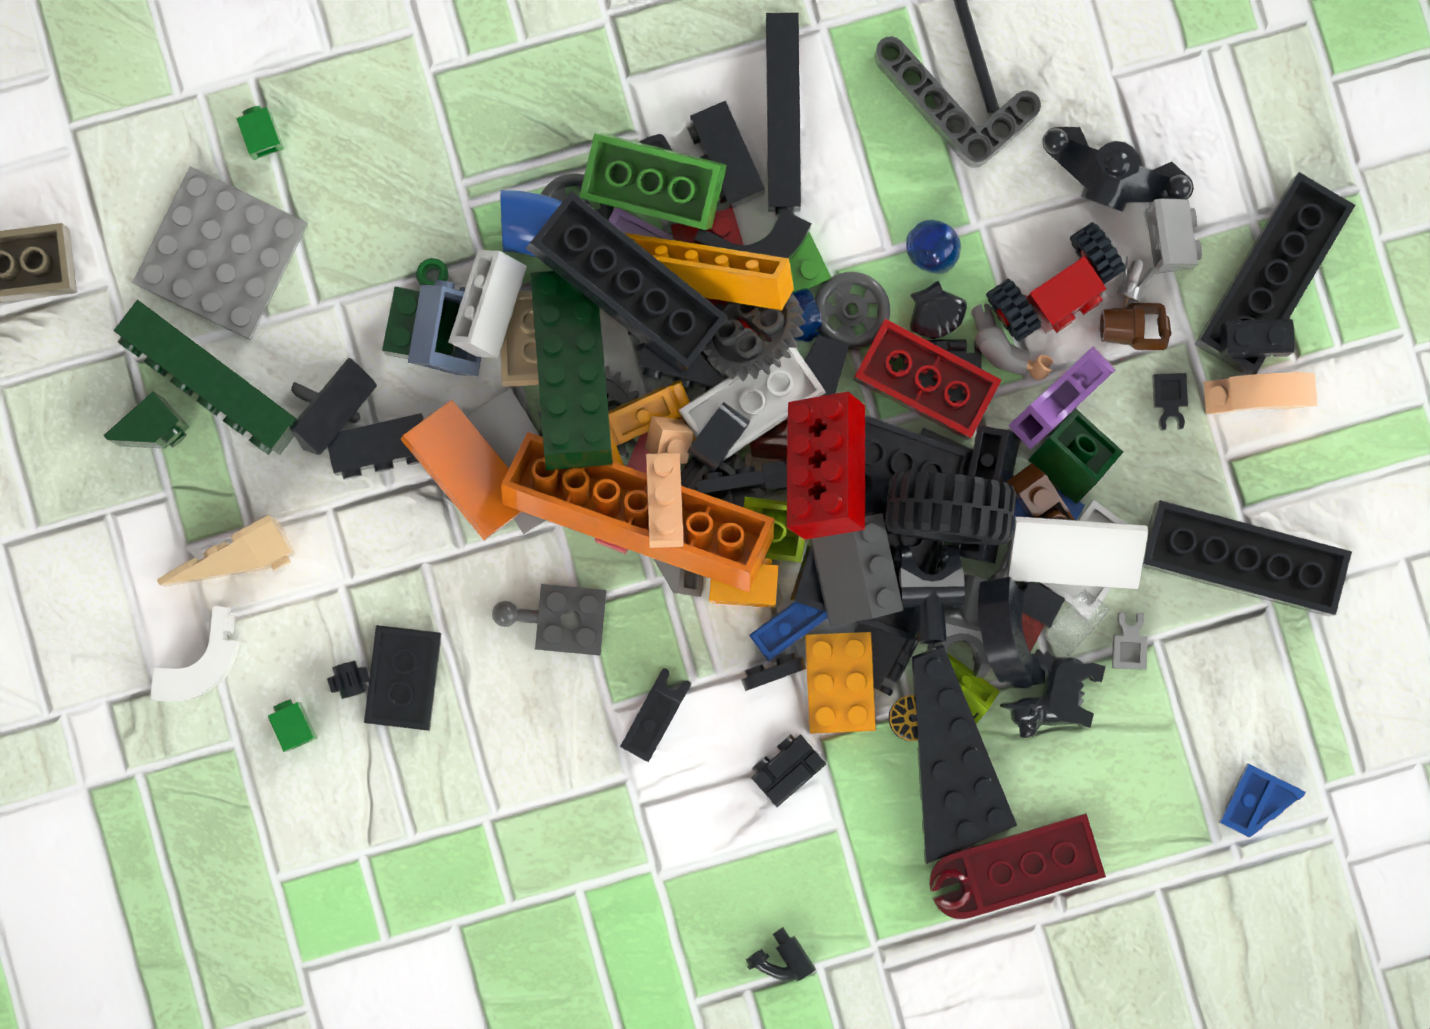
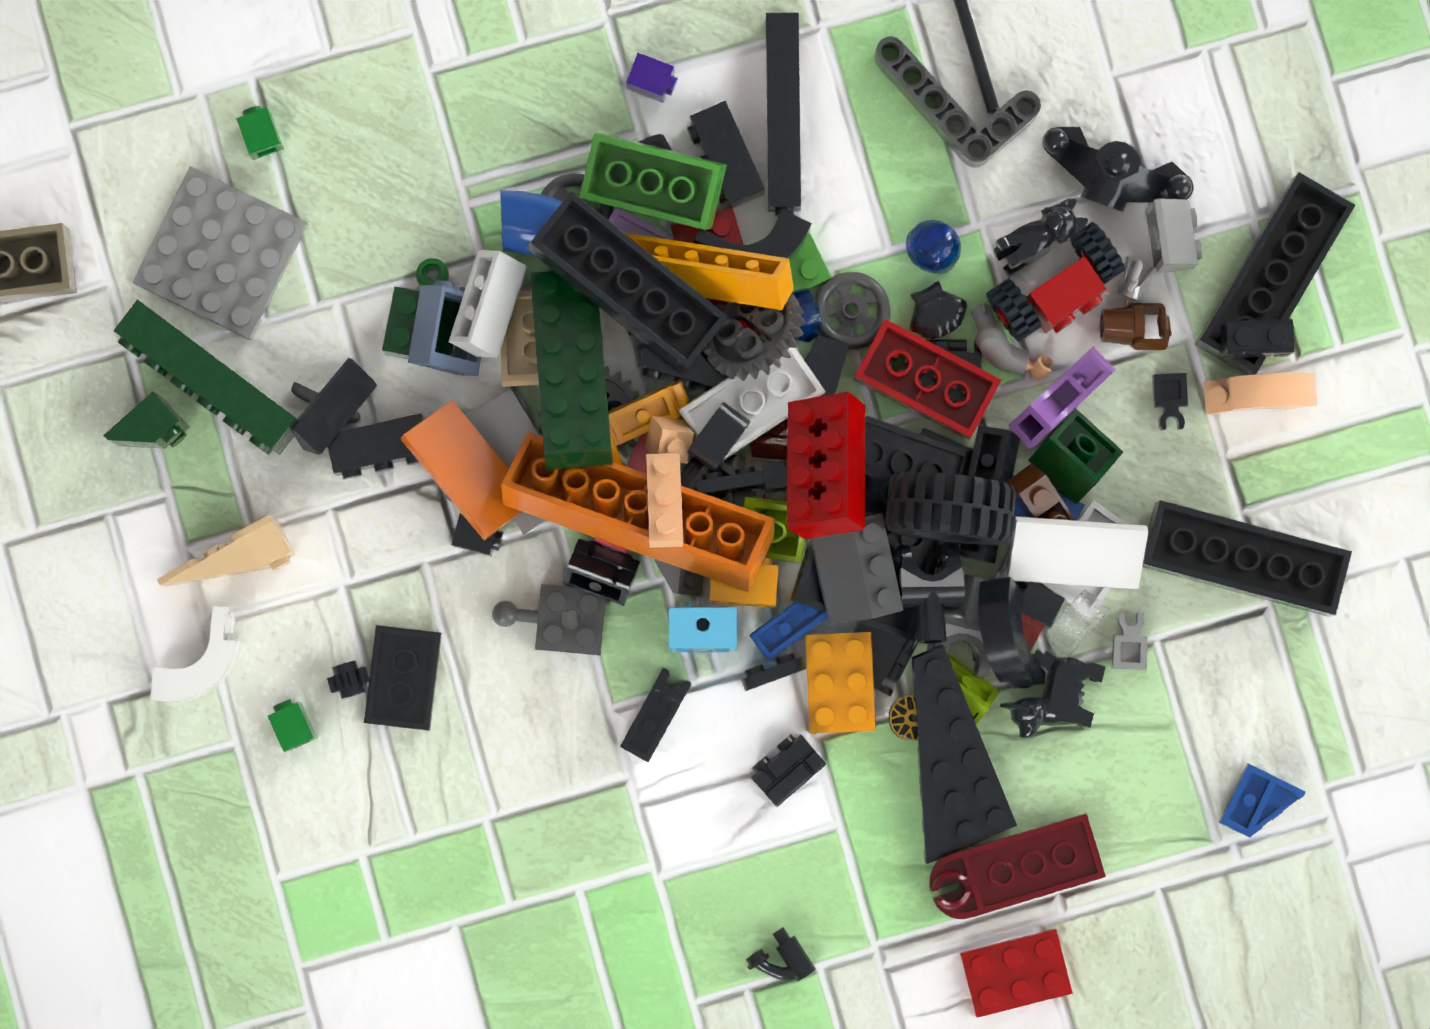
(468, 539): none -> black brick
(601, 571): none -> black brick
(651, 78): none -> dark purple brick
(702, 629): none -> medium azure brick
(1016, 973): none -> red plate
(1035, 238): none -> black animal

